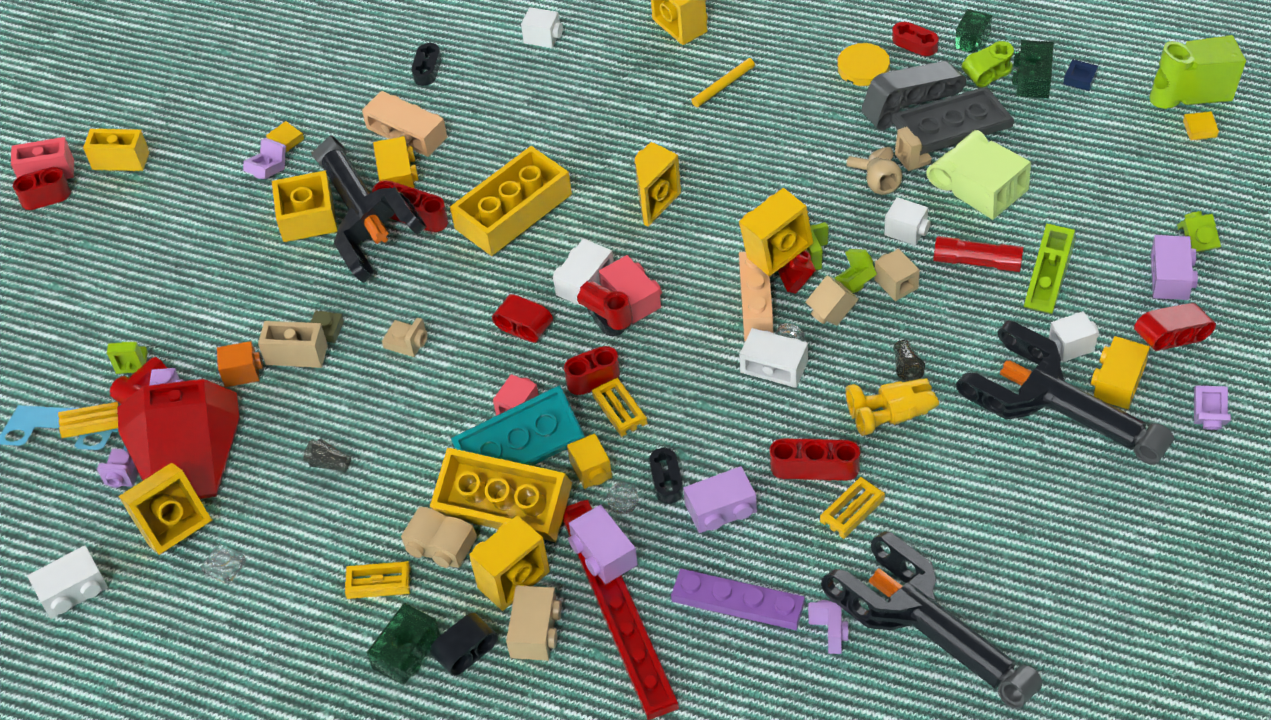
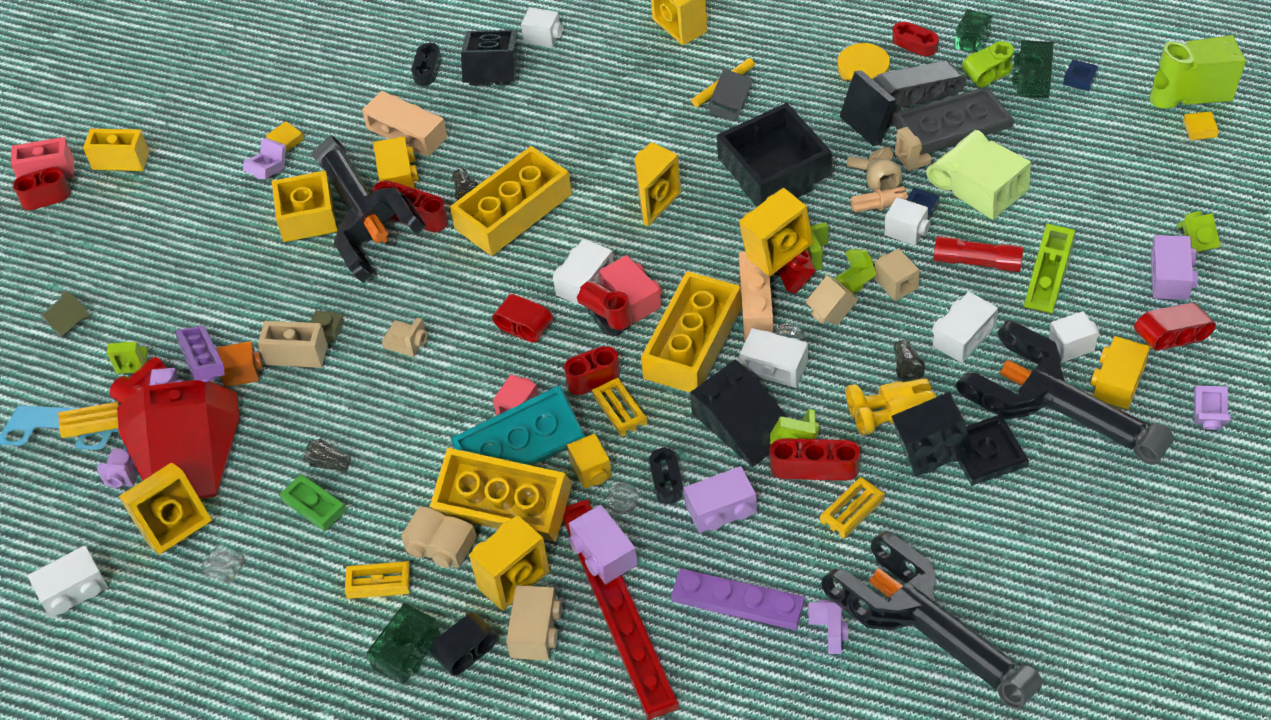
(64, 313): none -> olive tile
(200, 353): none -> medium lavender plate
(312, 502): none -> bright green plate
(462, 183): none -> clear smoke cone
(489, 57): none -> black slope
(691, 332): none -> yellow brick
(730, 93): none -> dark grey piece
(737, 411): none -> black slope
(774, 154): none -> black container
(796, 429): none -> lime bracket
(867, 108): none -> black tile
(877, 199): none -> light nougat axle
(925, 199): none -> dark blue plate
(932, 434): none -> black brick
(964, 326): none -> white brick
(994, 451): none -> black tile

